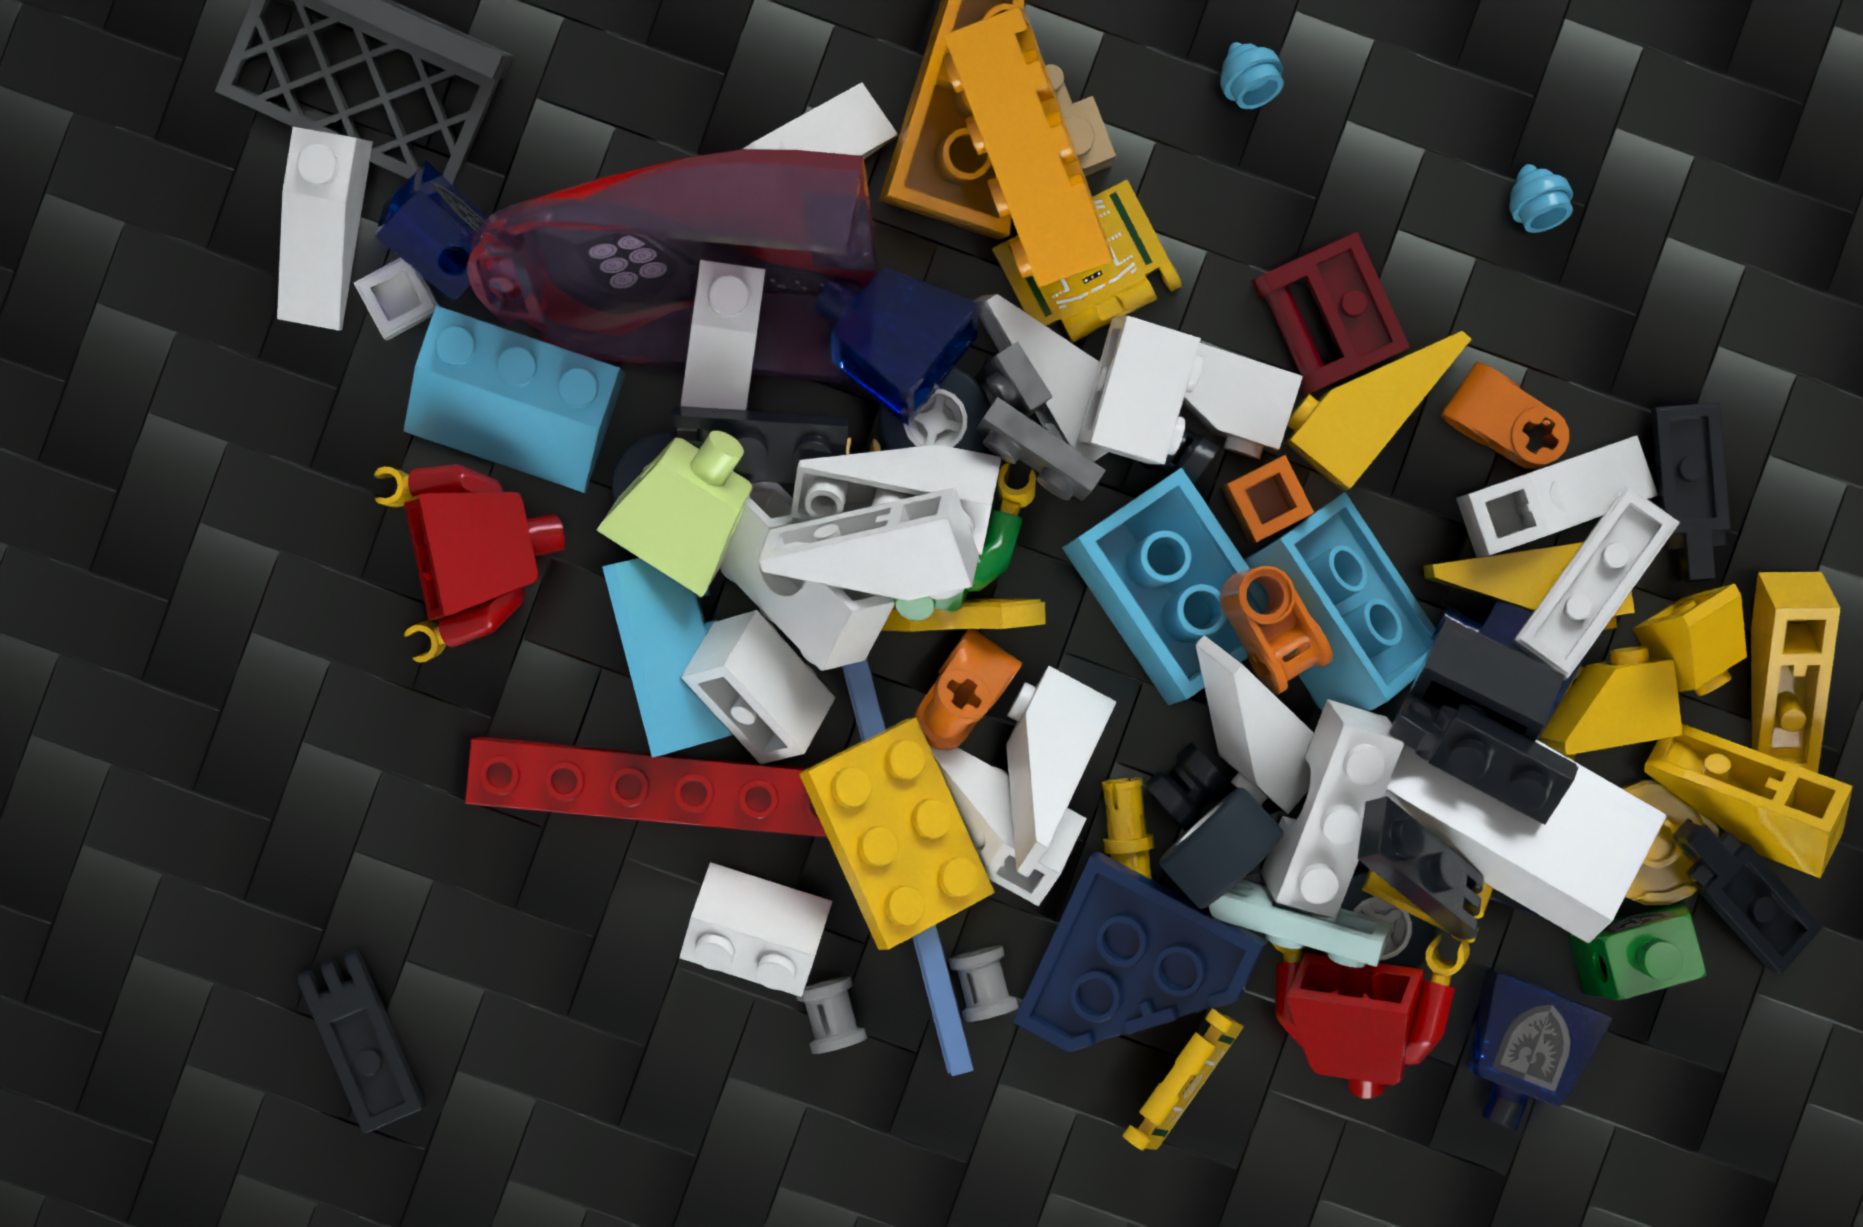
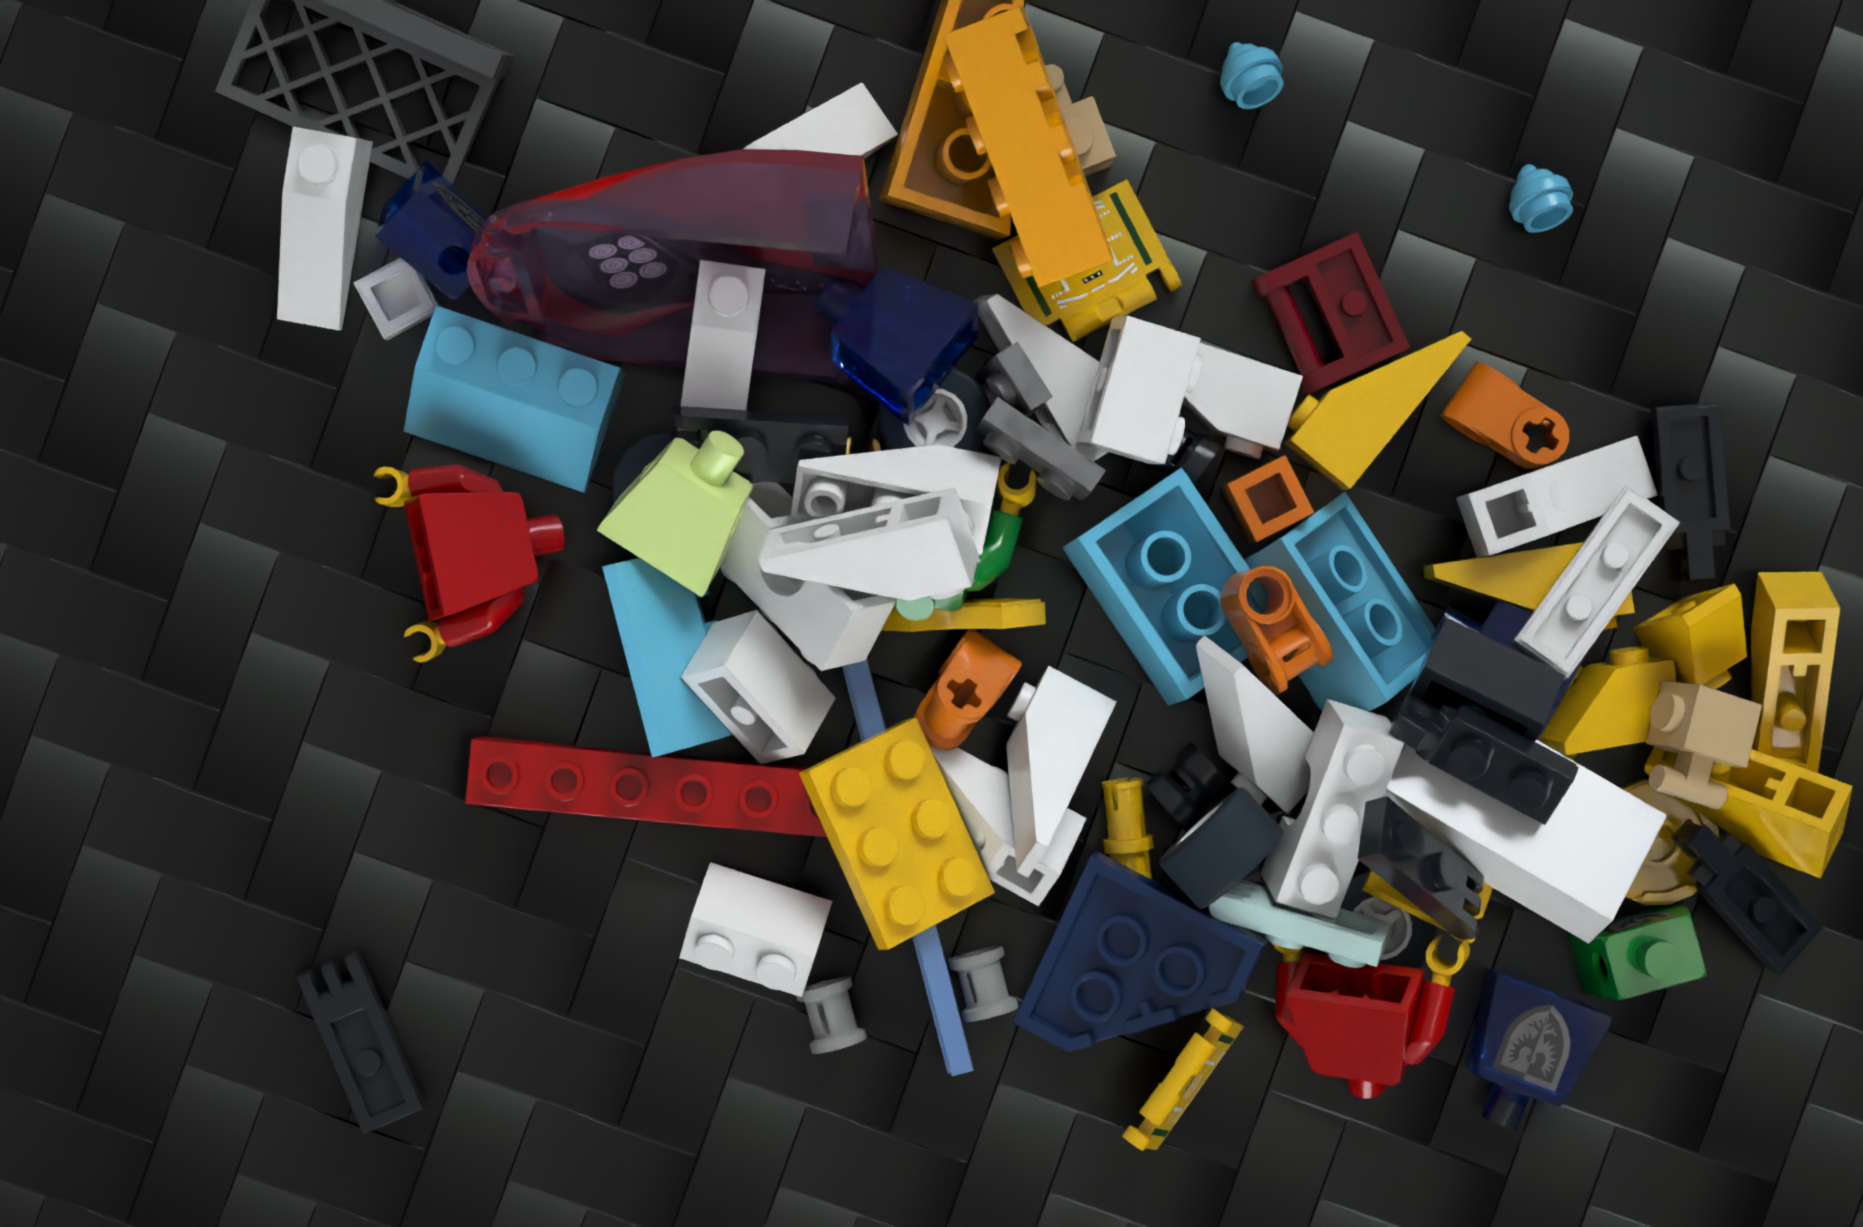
(1703, 731): none -> tan brick

